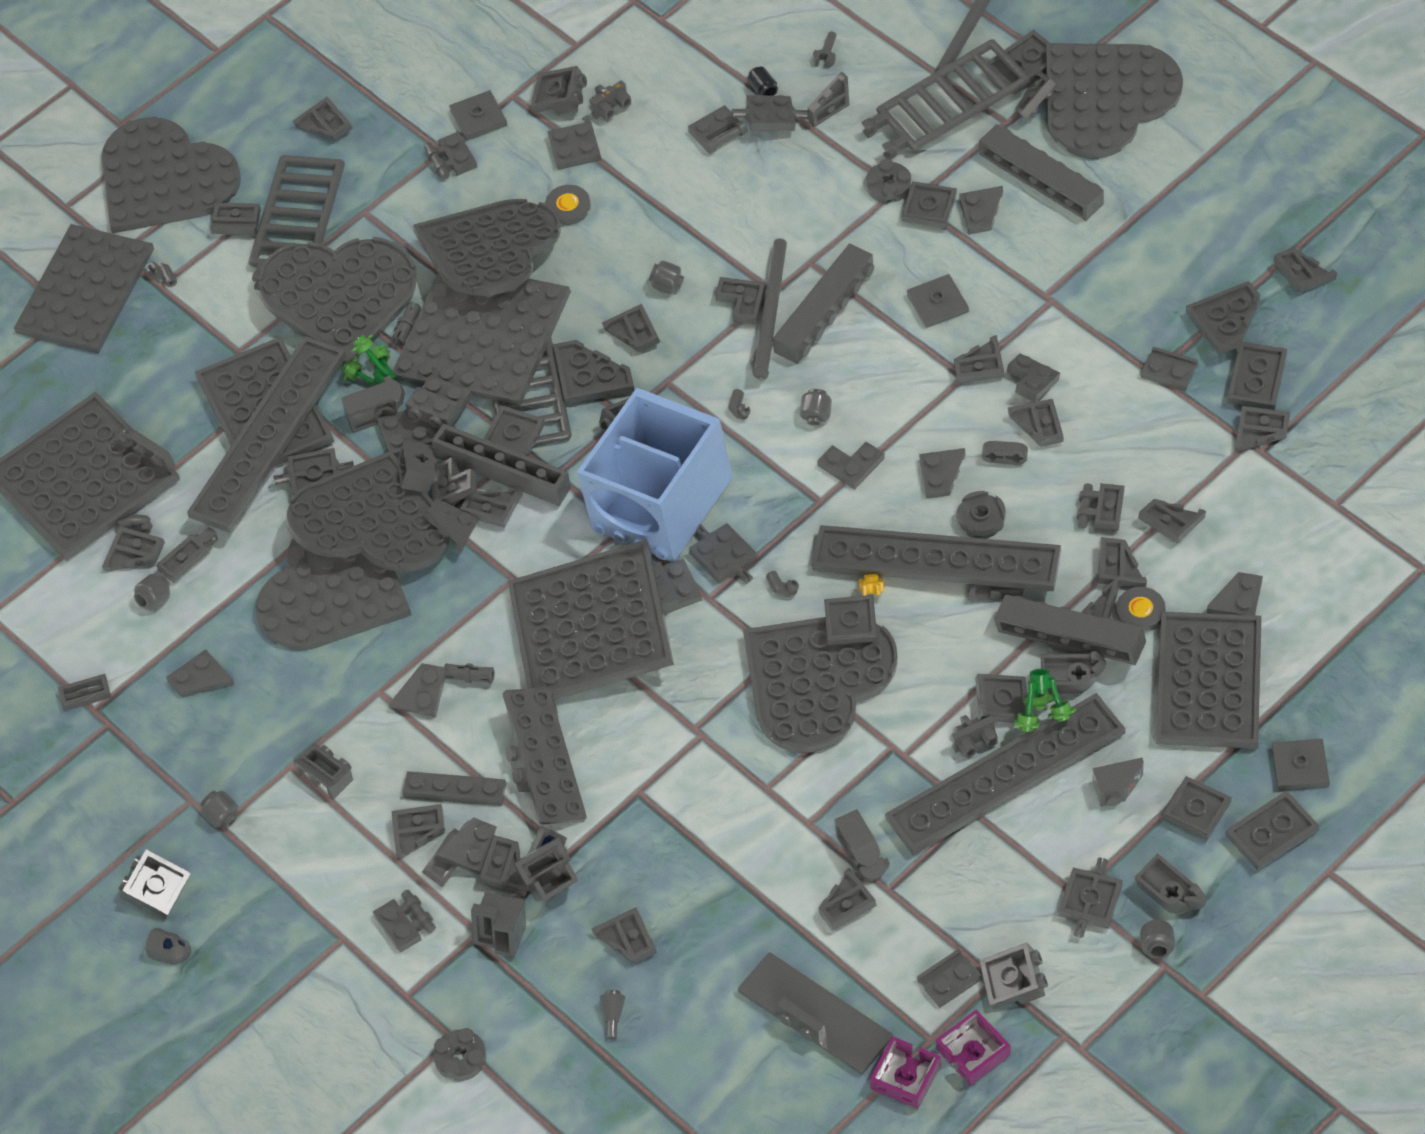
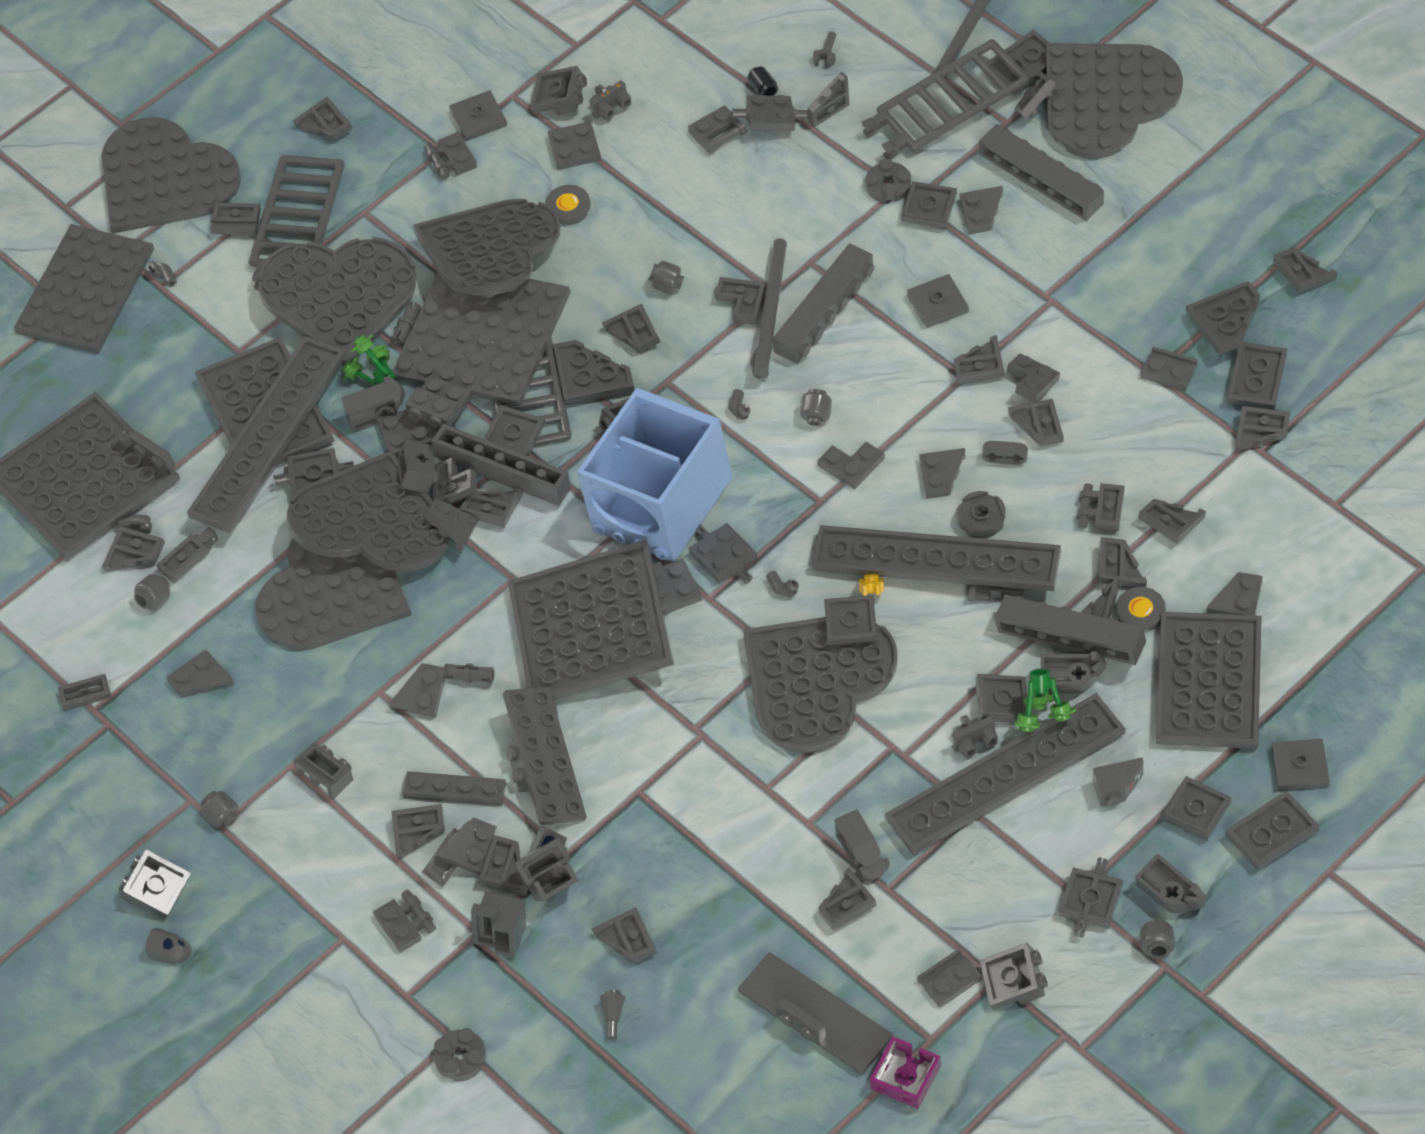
(981, 1039): magenta piece -> none

